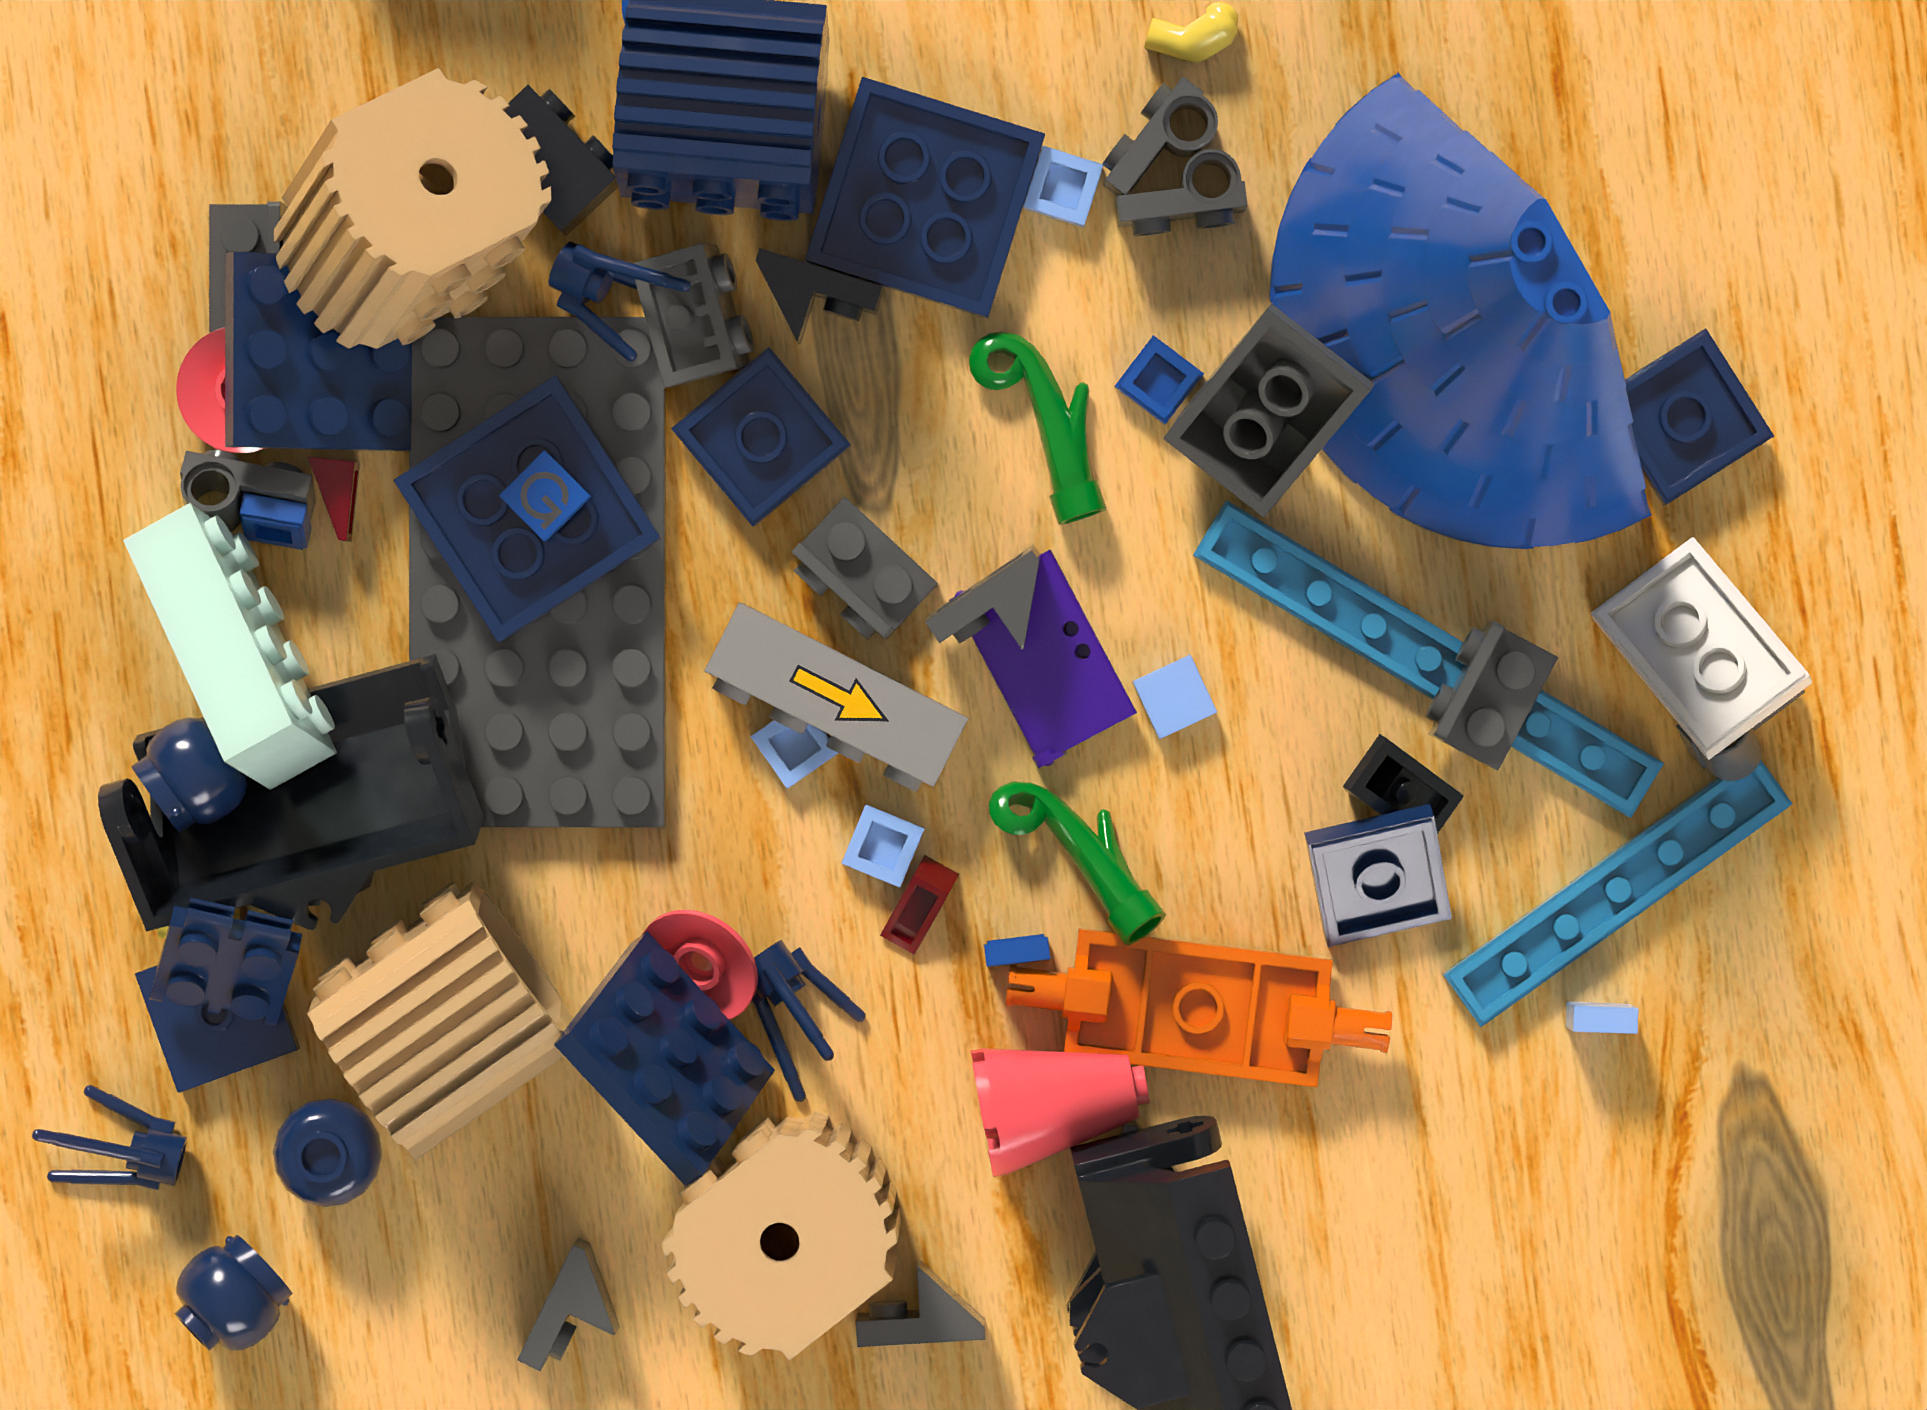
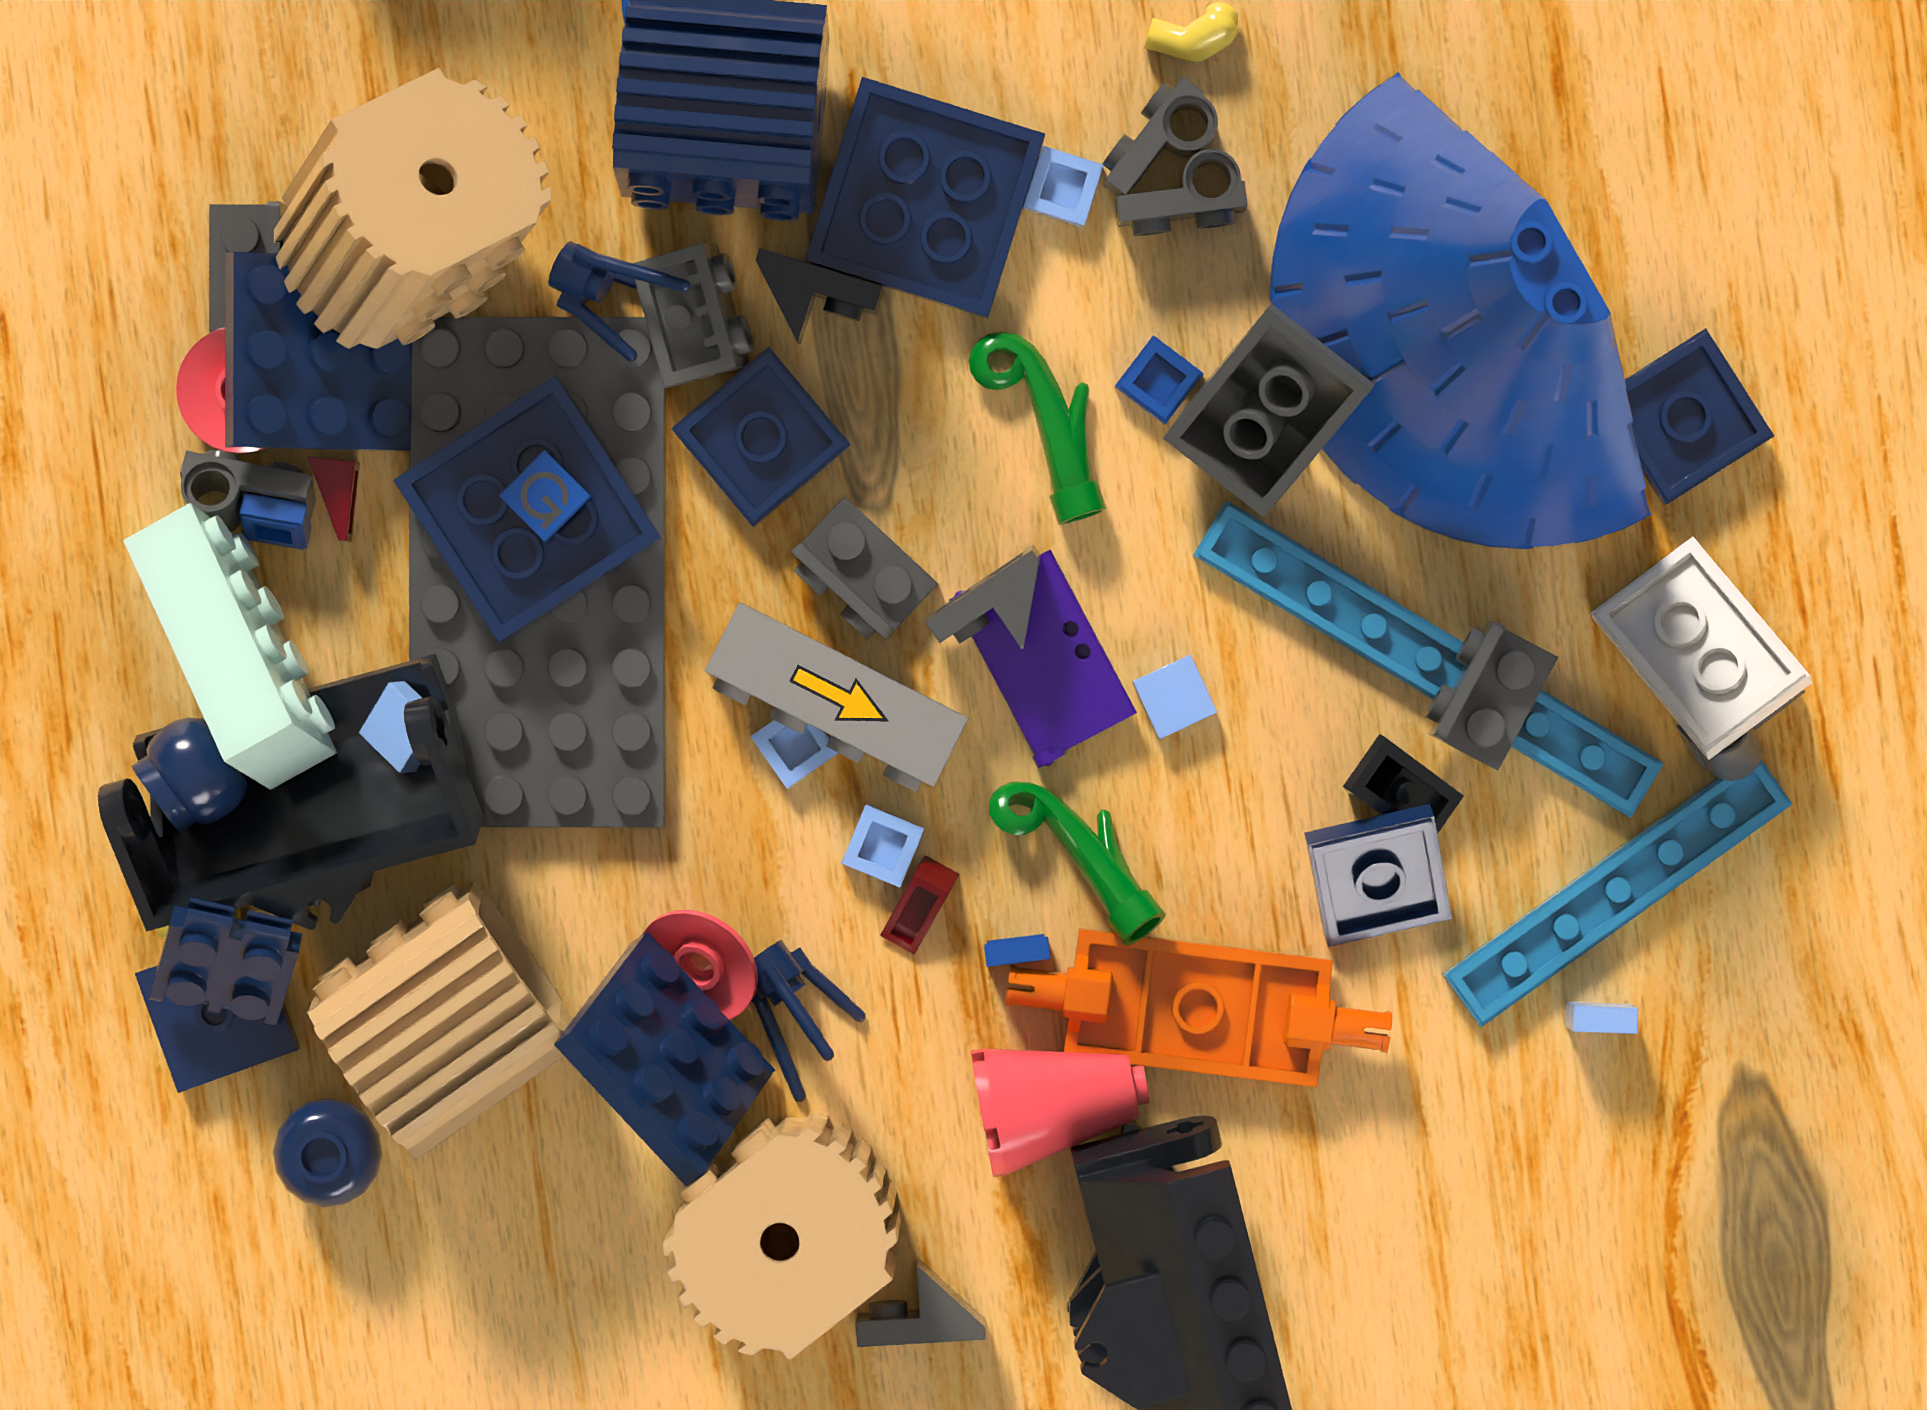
(153, 1155): dark blue plant -> none
(230, 1296): dark blue piece -> none
(387, 729): none -> light blue tile
(576, 1292): dark grey slope -> none
(577, 170): black brick -> none

